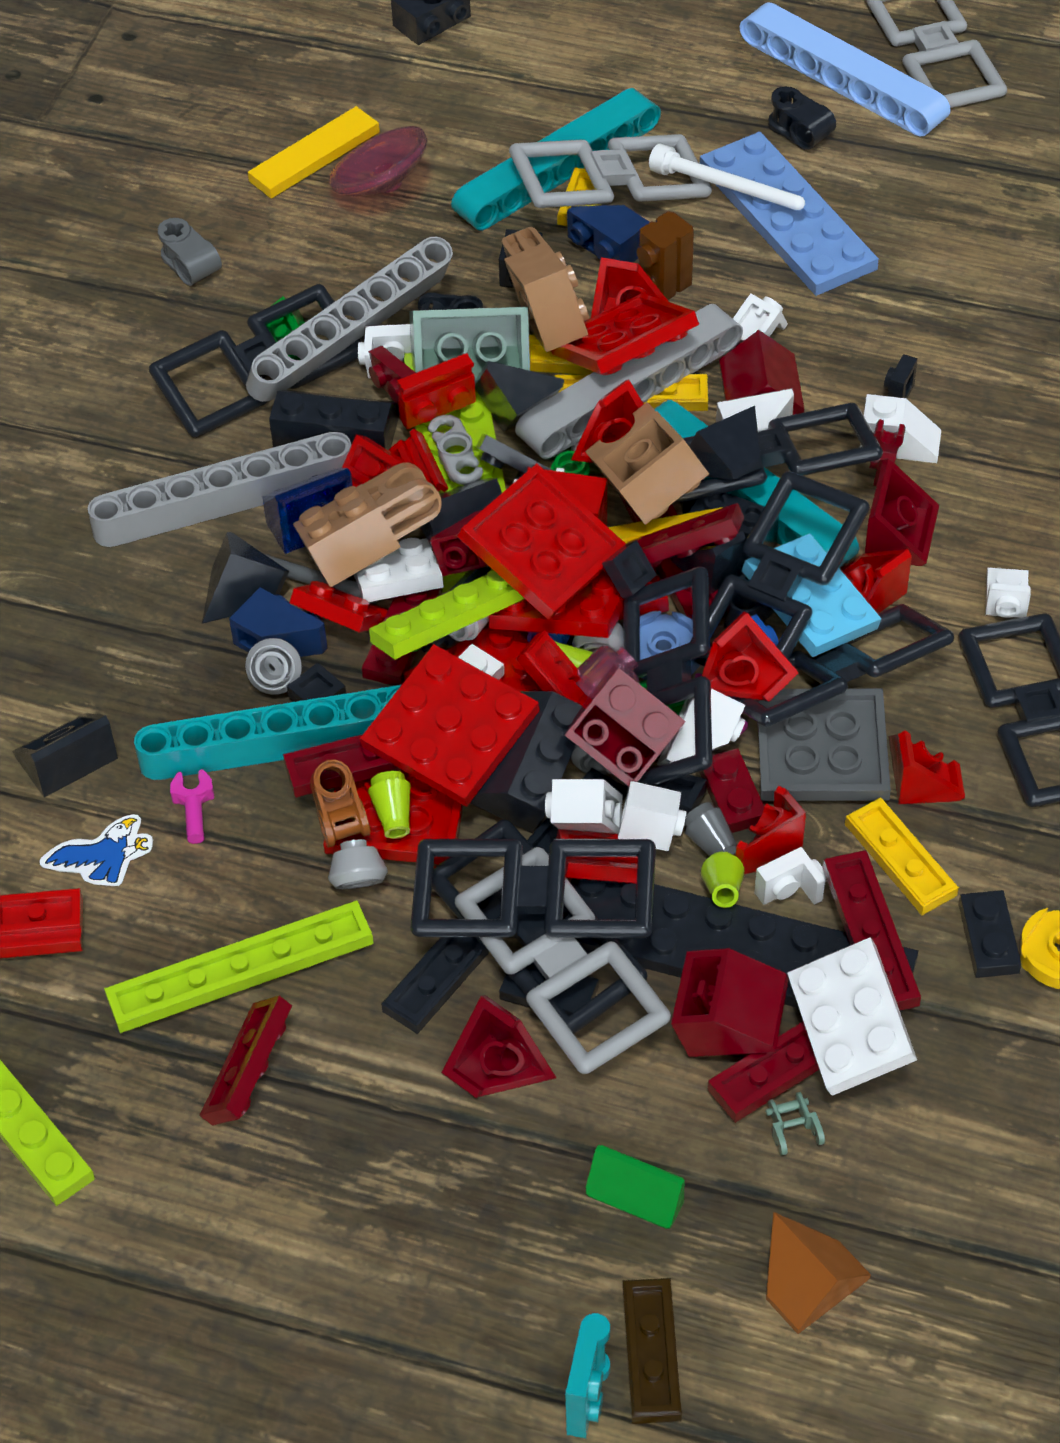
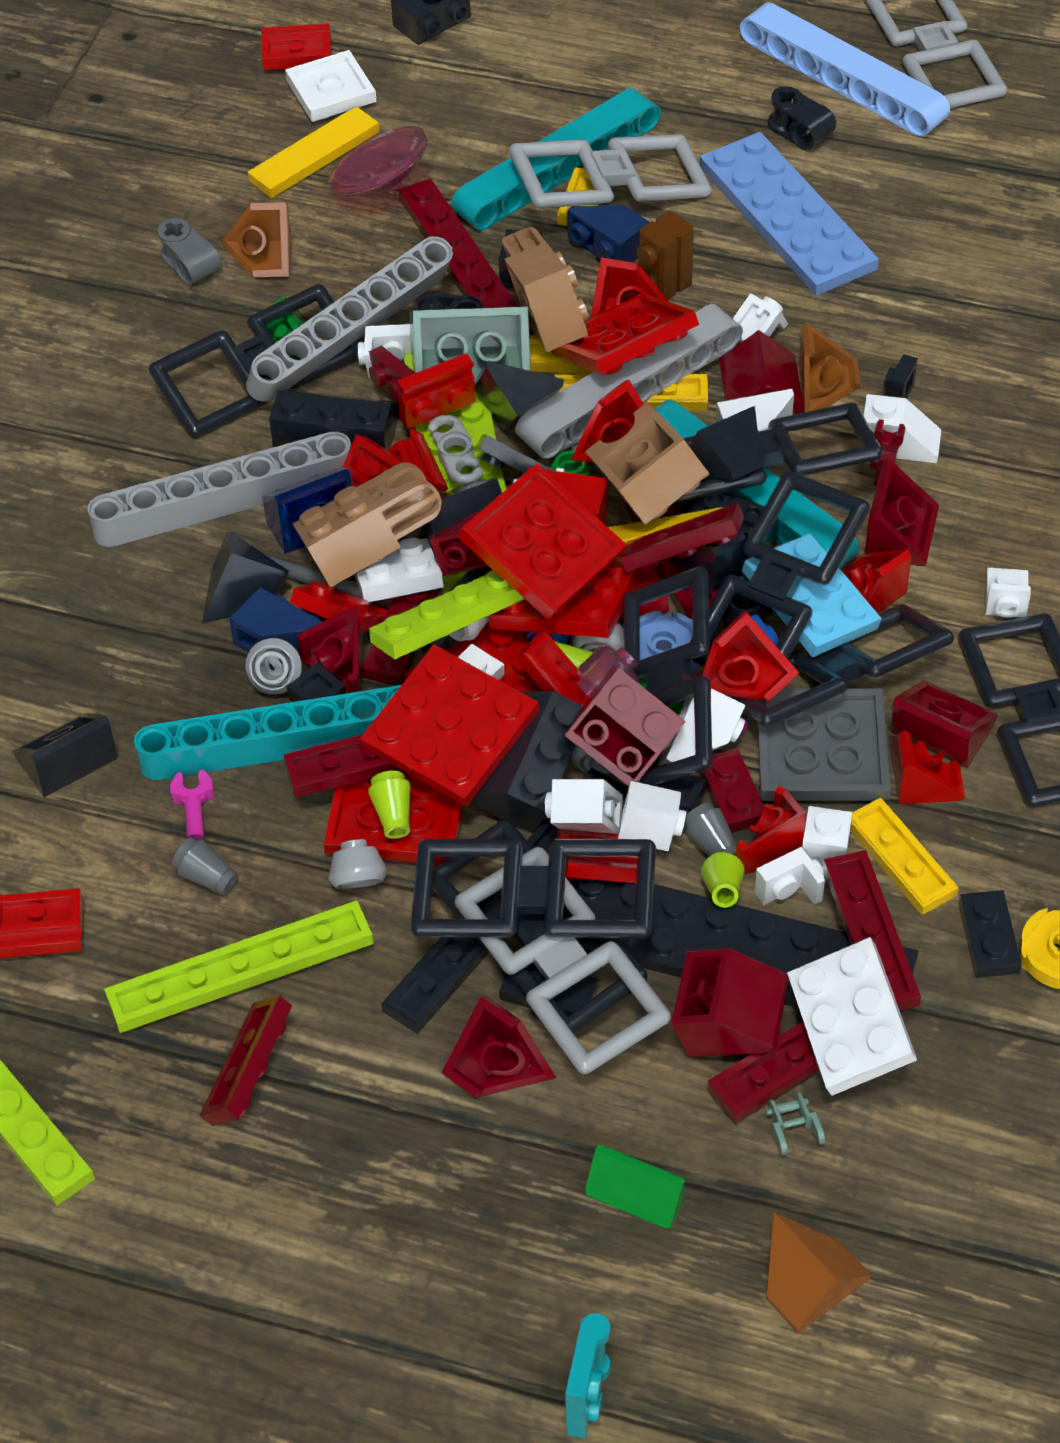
(104, 858): sticker -> none
(202, 865): none -> dark grey cone
(262, 240): none -> dark orange slope
(294, 45): none -> red plate
(330, 85): none -> white plate
(336, 647): none -> dark red slope
(339, 805): dark orange piece -> none
(468, 265): none -> dark red plate
(629, 569): black plate -> none
(651, 1351): dark brown tile -> none
(666, 160): white piece -> none
(824, 370): none -> dark orange slope
(826, 833): none -> white brick
(942, 721): none -> dark red slope

